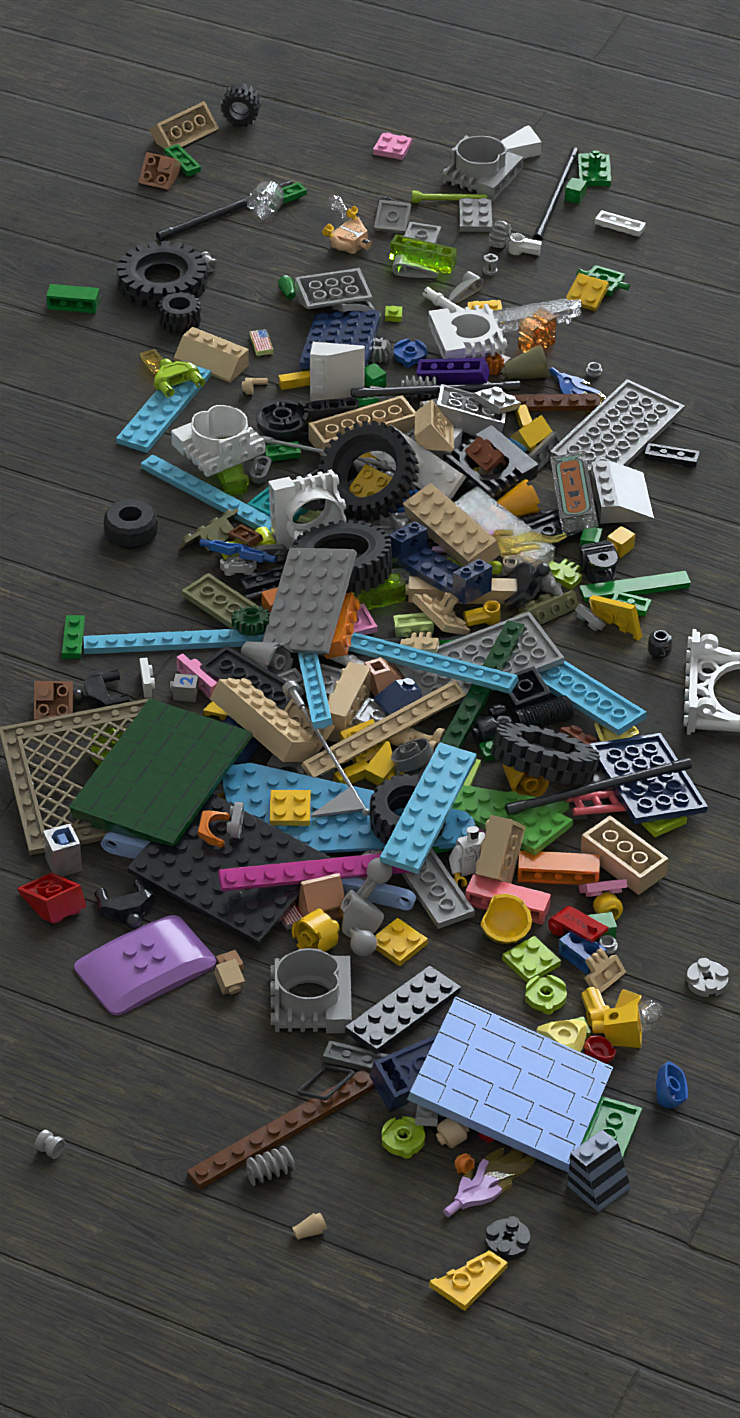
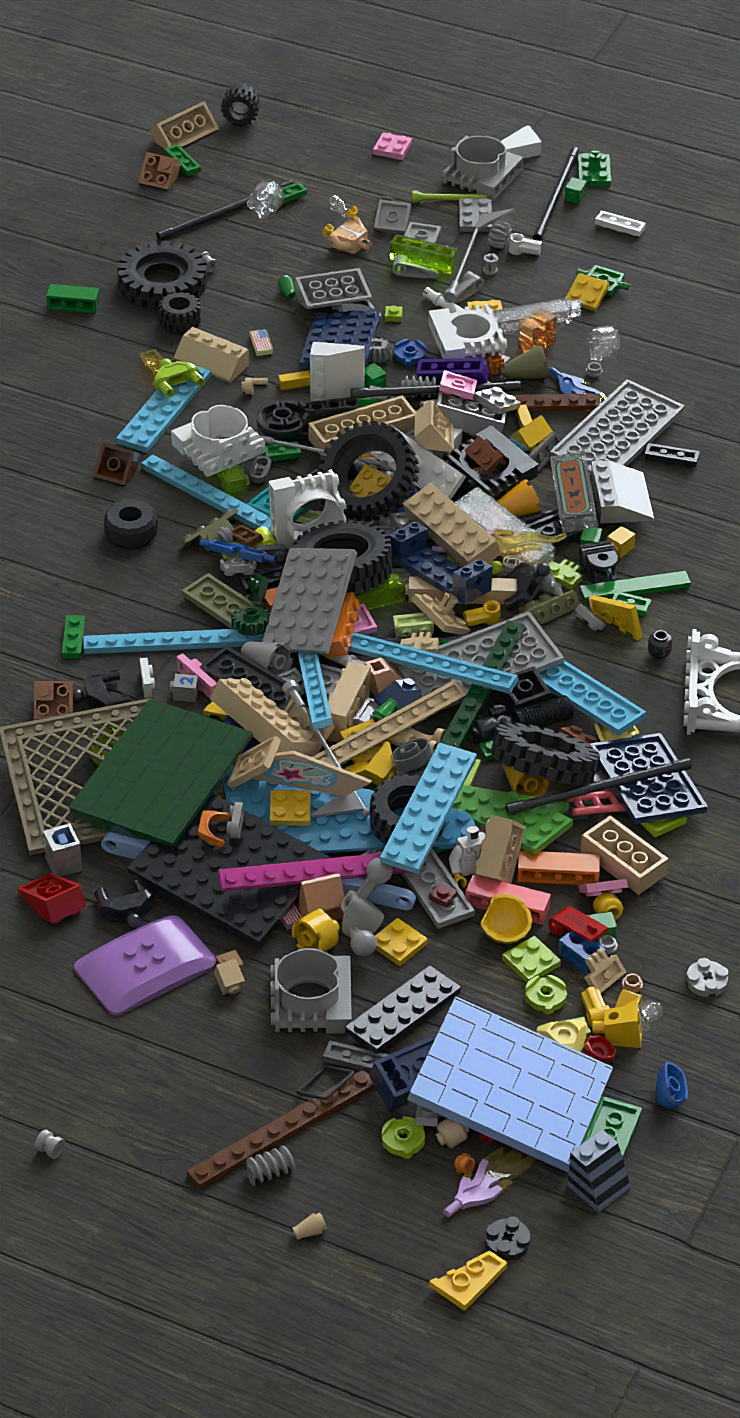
(116, 464): none -> reddish brown slope
(225, 534): none -> light grey plate
(258, 586): none -> dark green plate
(292, 770): none -> tan piece
(384, 710): none -> green cone
(443, 894): none -> plate
(458, 385): none -> bright pink plate
(485, 219): none -> light grey piece
(604, 343): none -> clear brick
(632, 983): none -> medium nougat plate

